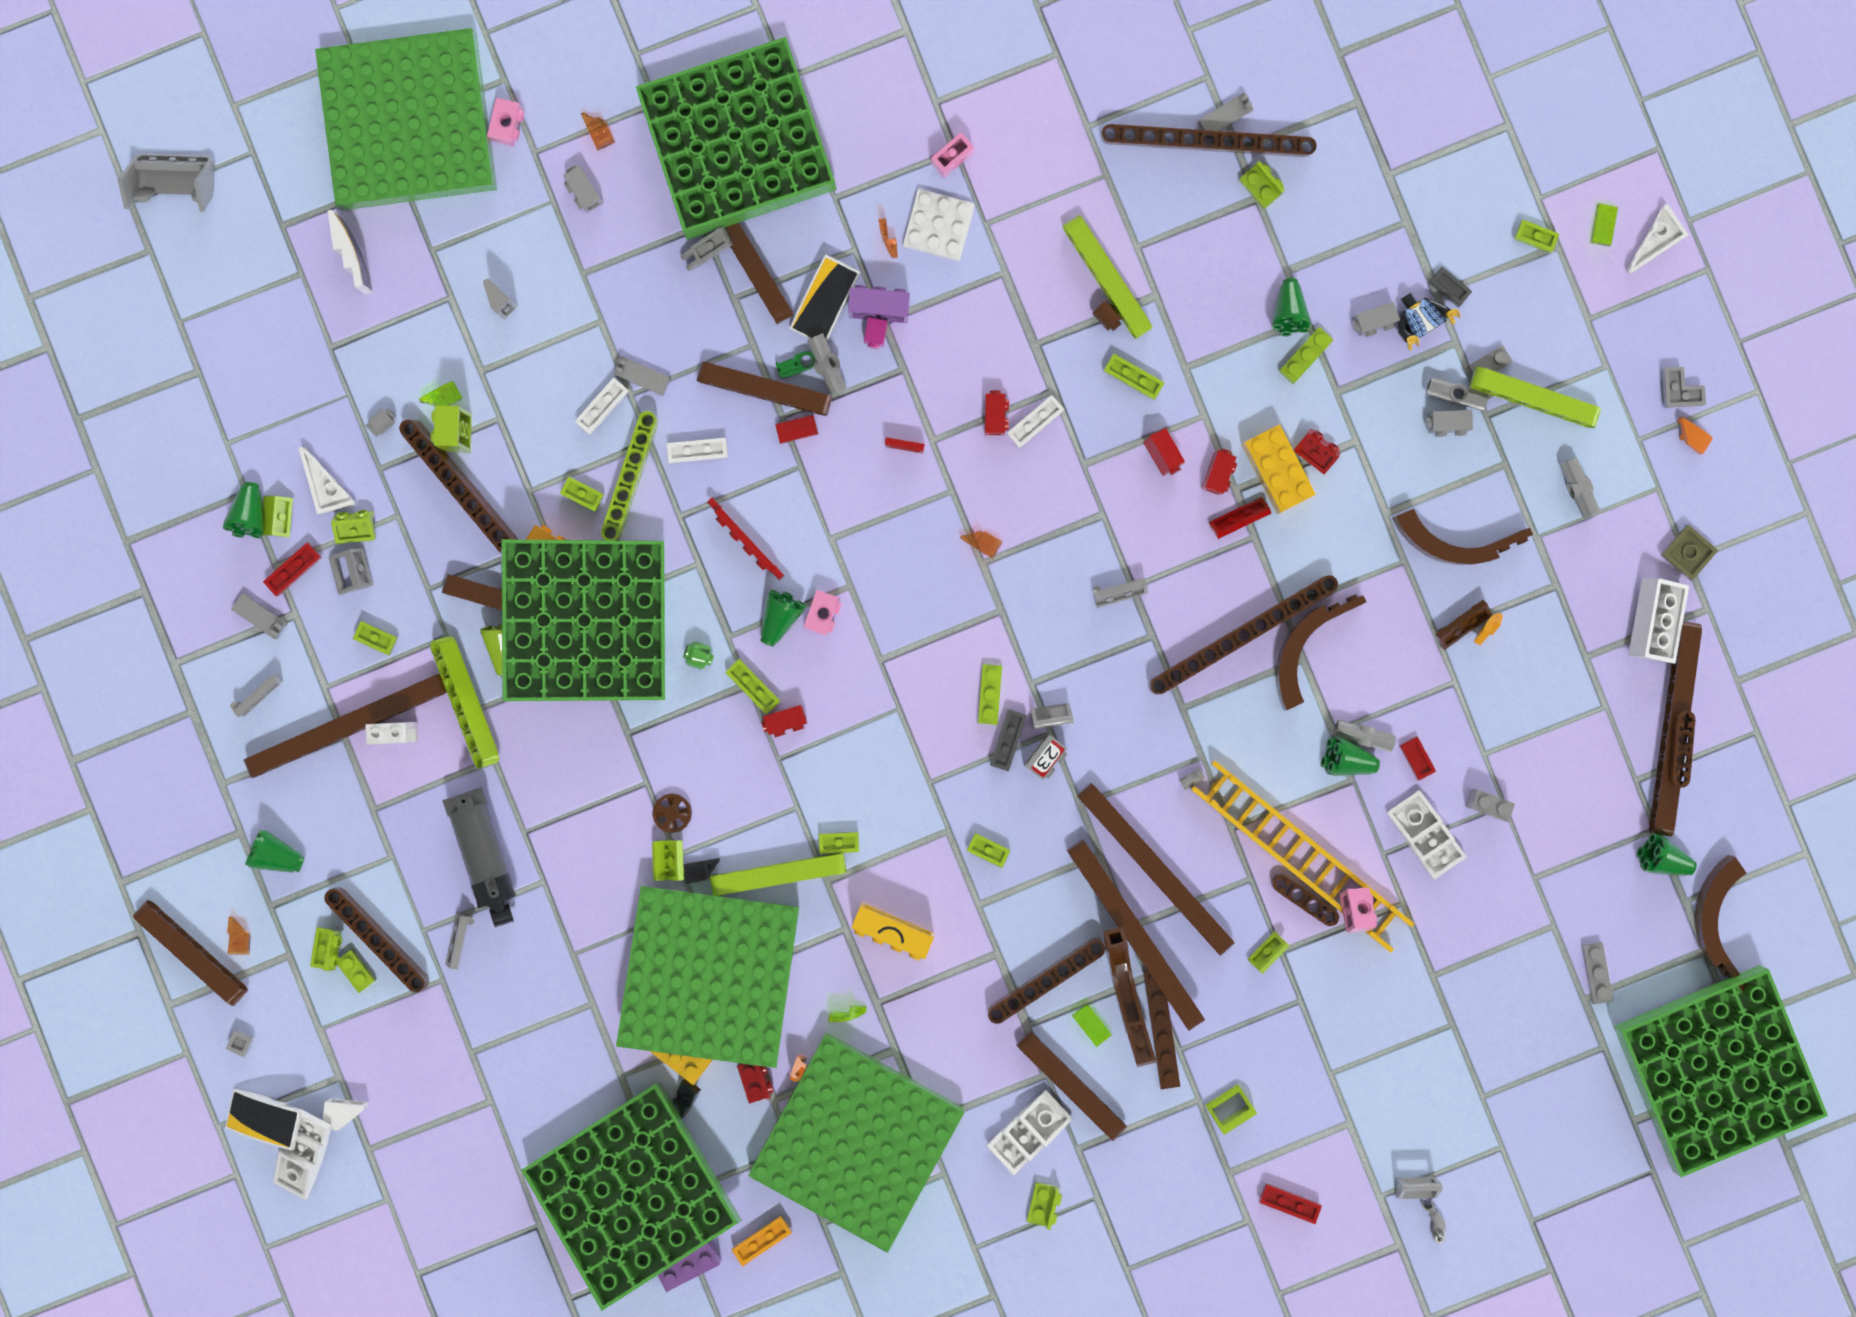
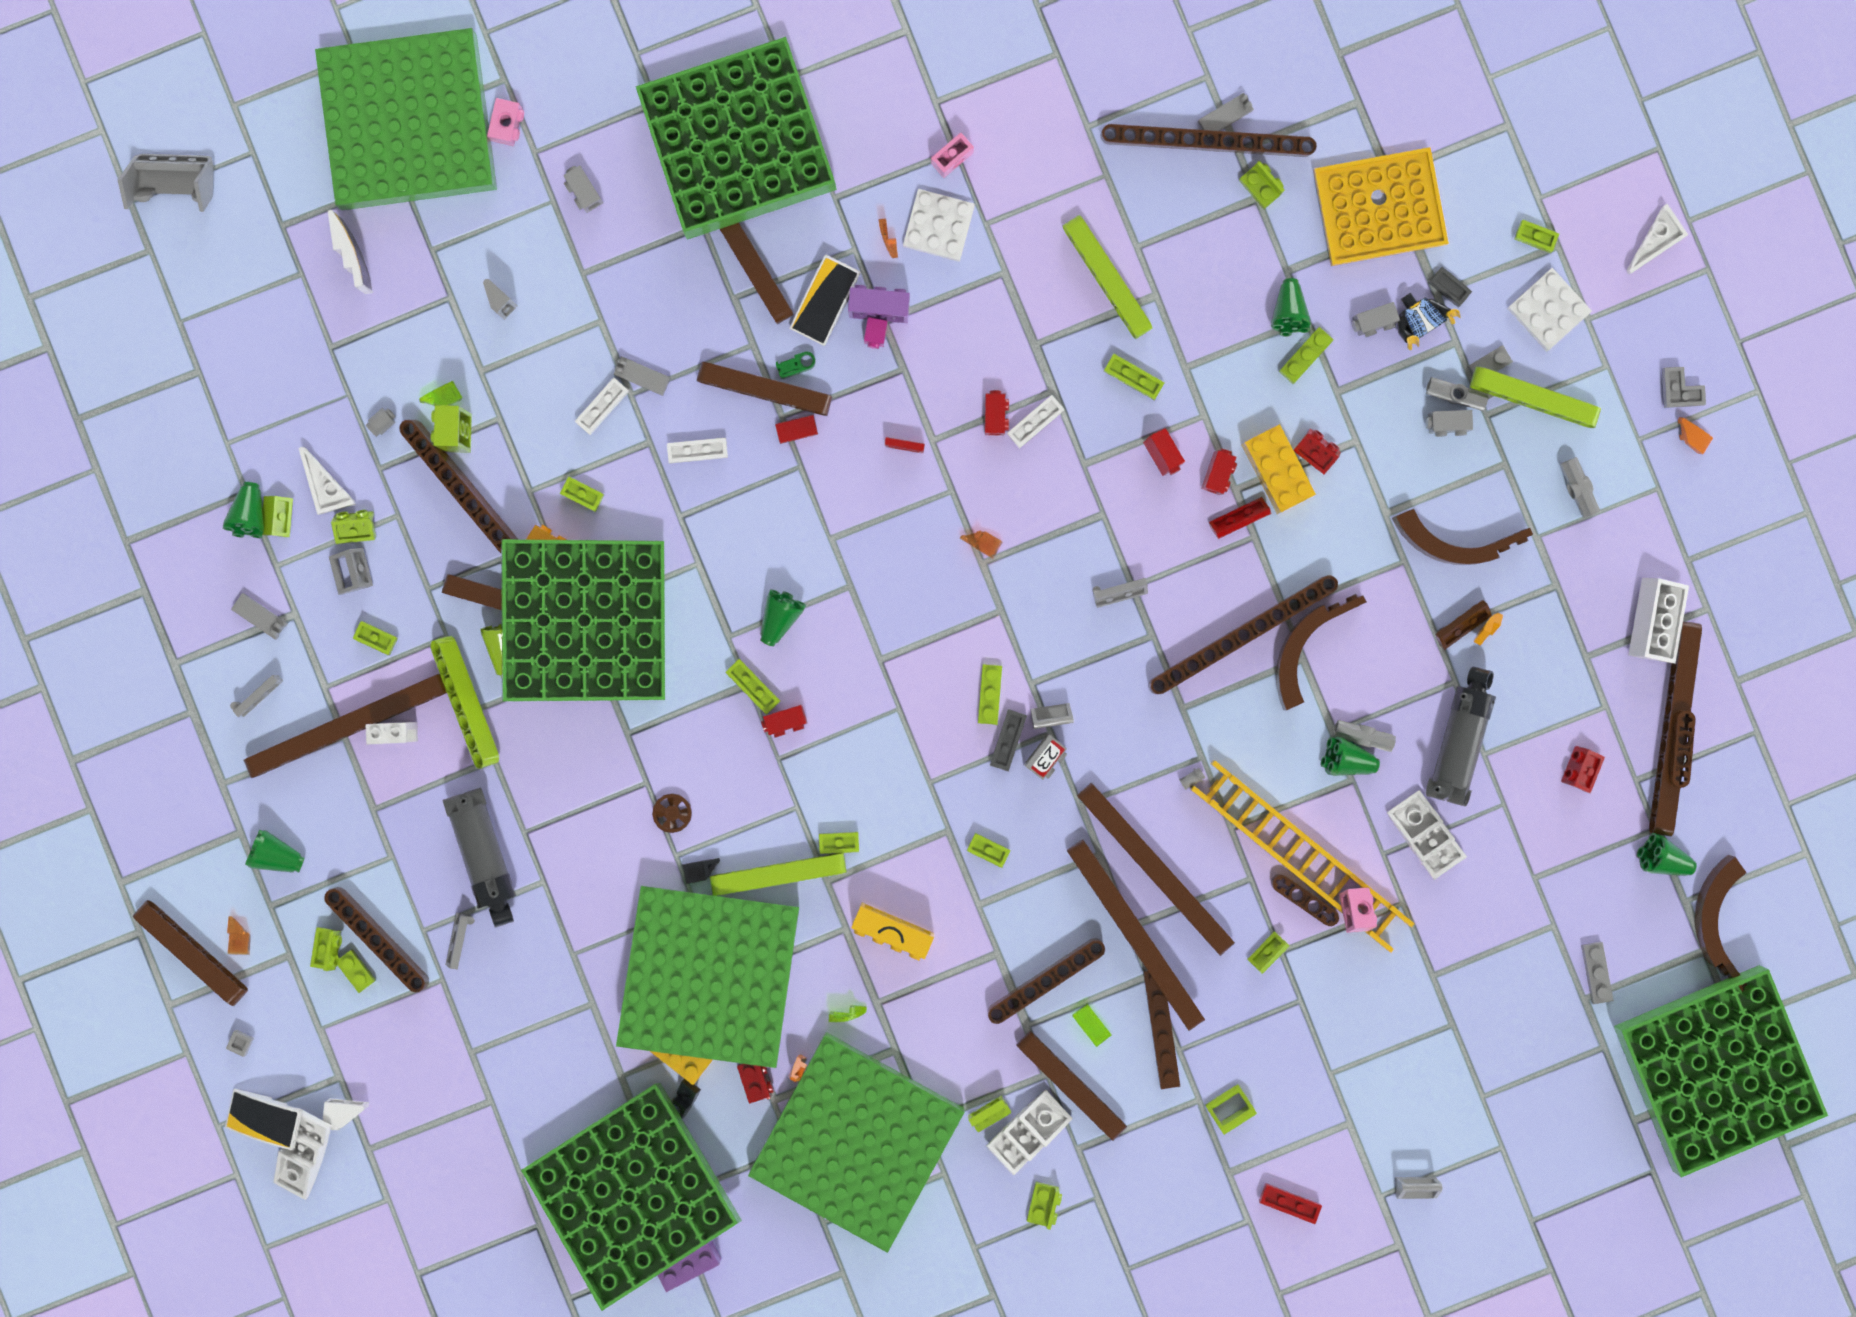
(292, 569): red plate -> none
(599, 131): clear orange slope -> none
(628, 466): lime beam -> none
(667, 860): lime bracket -> none
(698, 655): bright green head -> none
(707, 248): light grey hinge -> none
(737, 534): red plate -> none
(761, 1240): light orange plate -> none
(820, 601): bright pink brick -> none
(826, 364): light grey piece -> none
(989, 1114): none -> lime bracket
(1107, 316): reddish brown brick -> none
(1126, 996): reddish brown arch -> none
(1403, 224): none -> yellow plate
(1417, 758): red tile -> none
(1439, 1224): light grey arm -> none
(1463, 739): none -> dark grey piece
(1490, 805): light grey brick -> none
(1549, 309): none -> white plate
(1583, 769): none -> red bracket
(1604, 225): clear neon green tile -> none
(1689, 552): olive plate -> none

